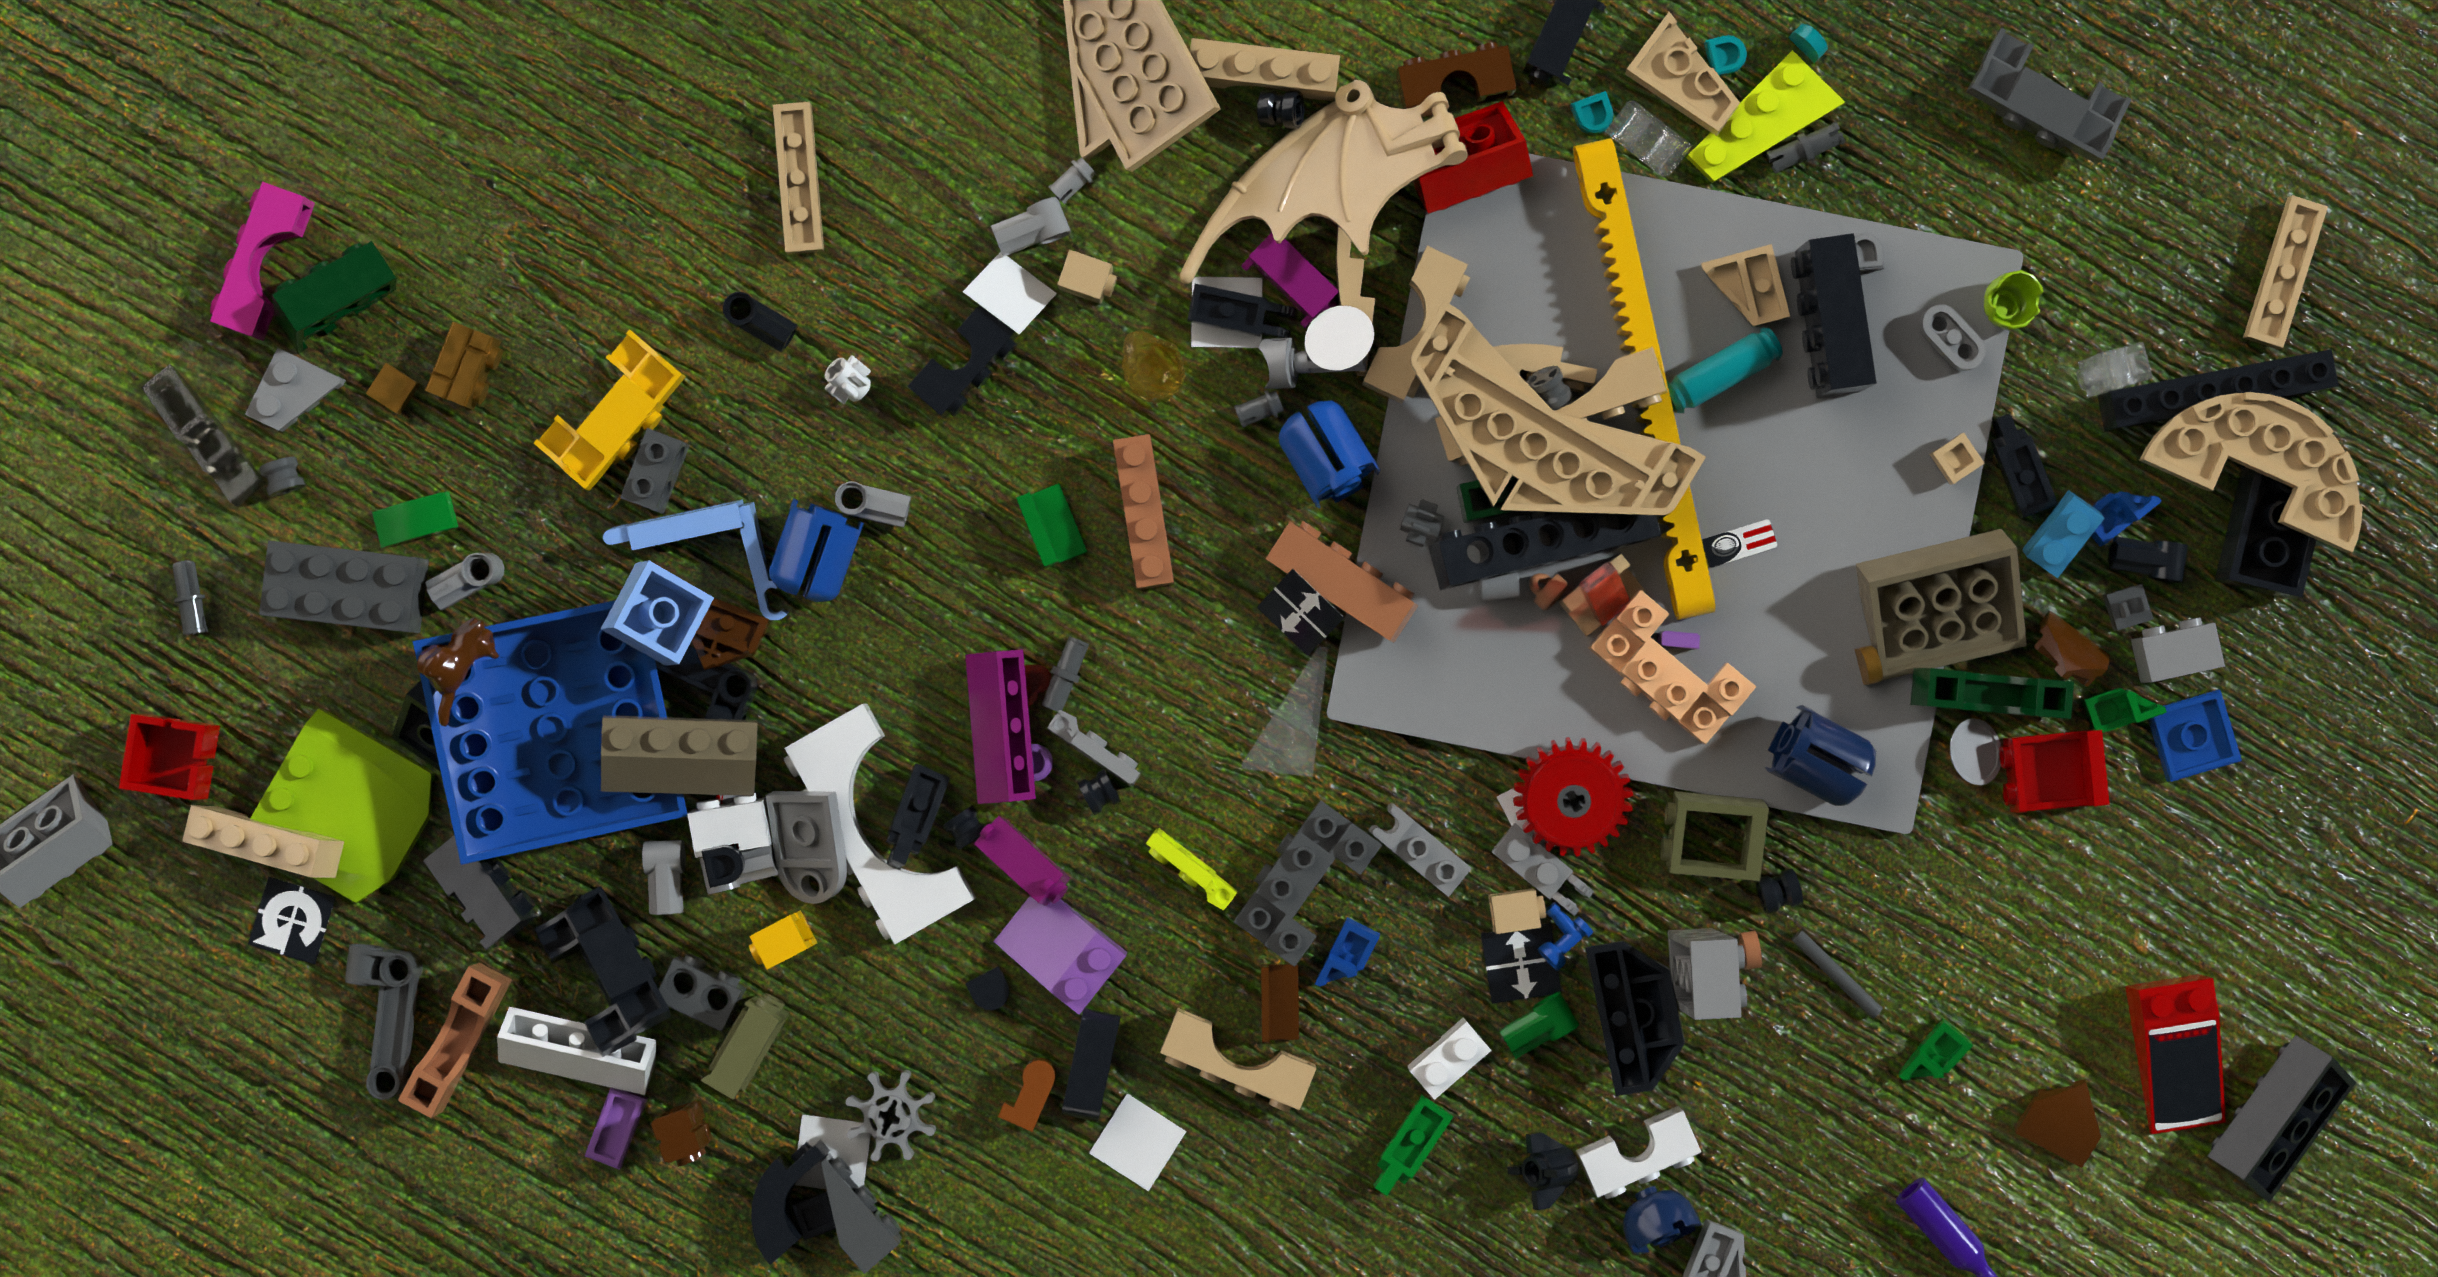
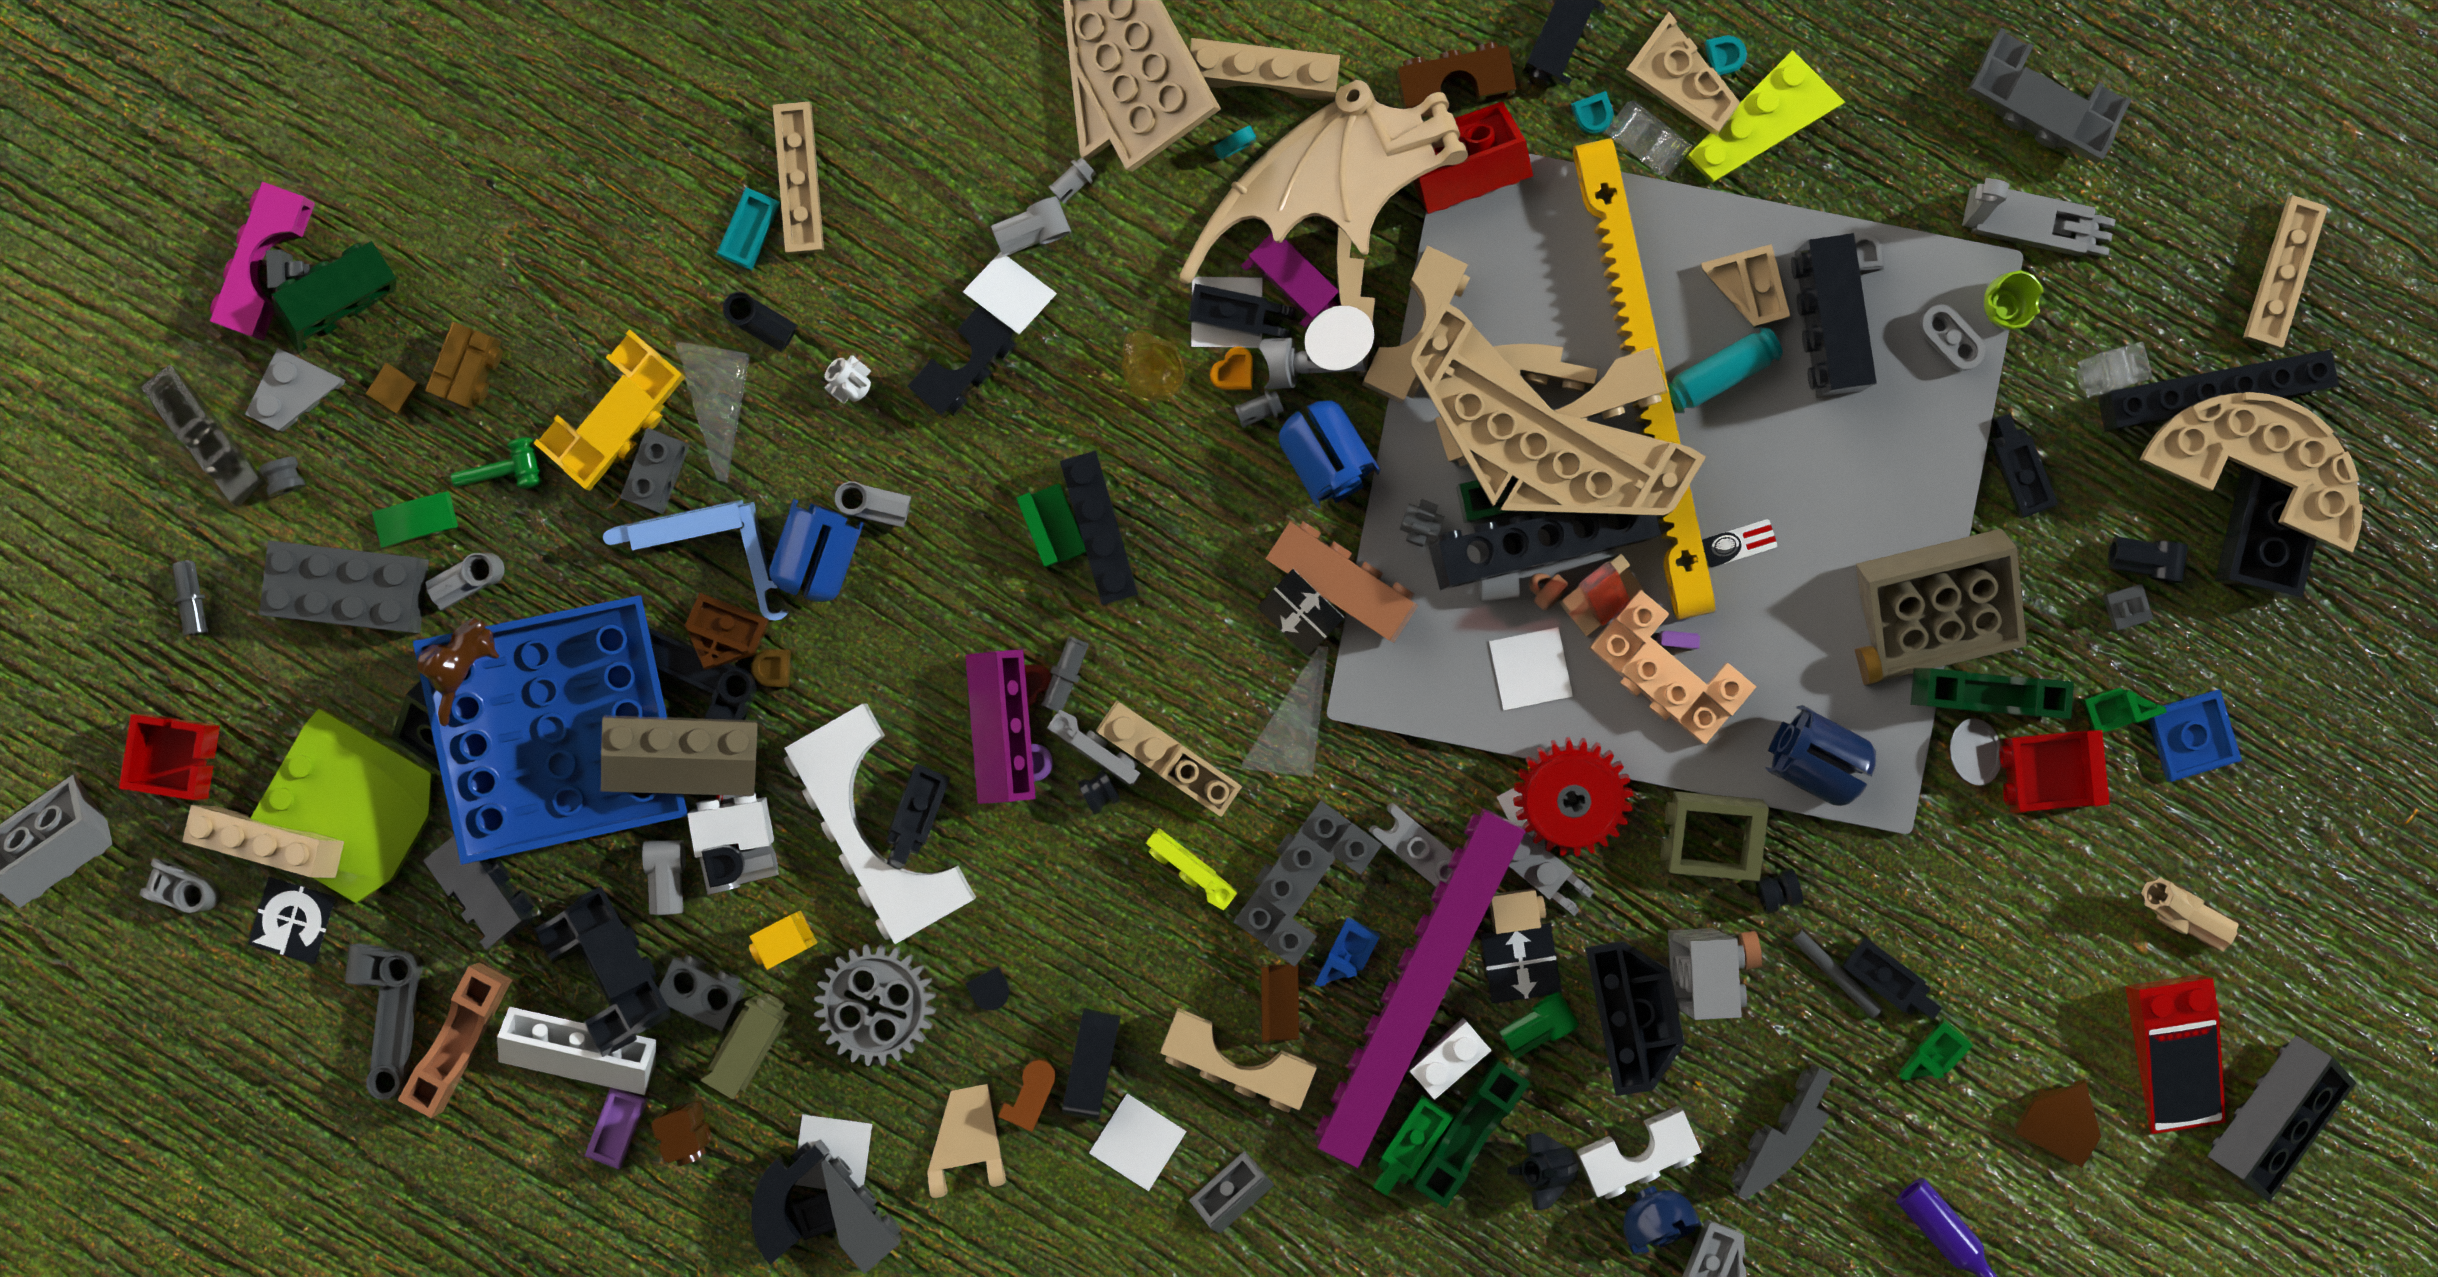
(173, 887): none -> light grey piece
(282, 268): none -> dark grey tile
(522, 464): none -> green piece
(657, 613): light blue brick -> none
(717, 388): none -> clear wing
(748, 228): none -> teal tile
(772, 667): none -> pearl gold tile
(807, 843): light grey tile -> none
(863, 1037): none -> light grey gear
(873, 1110): light grey gear -> none
(964, 827): black wheel -> none
(966, 1138): none -> tan flag
(1023, 861): magenta brick -> none
(1061, 951): medium lavender slope -> none
(1087, 277): tan brick -> none
(1099, 528): none -> black brick
(1143, 511): nougat brick -> none
(1168, 758): none -> tan slope
(1231, 1192): none -> dark grey slope
(1234, 371): none -> light orange tile
(1235, 142): none -> teal tile
(1280, 109): black wheel -> none
(1420, 987): none -> magenta brick
(1468, 1131): none -> dark green arch
(1531, 668): none -> white sticker
(1549, 386): dark grey wheel -> none
(1573, 933): blue piece -> none
(1778, 1150): none -> dark grey slope
(1805, 147): dark grey pin -> none
(1809, 42): teal tile -> none
(1890, 979): none -> black hinge
(1957, 458): tan plate -> none
(2033, 219): none -> light grey hinge
(2063, 534): dark azure brick -> none
(2071, 650): reddish brown slope -> none
(2119, 512): blue slope -> none
(2177, 652): light grey piece -> none
(2188, 914): none -> tan piece

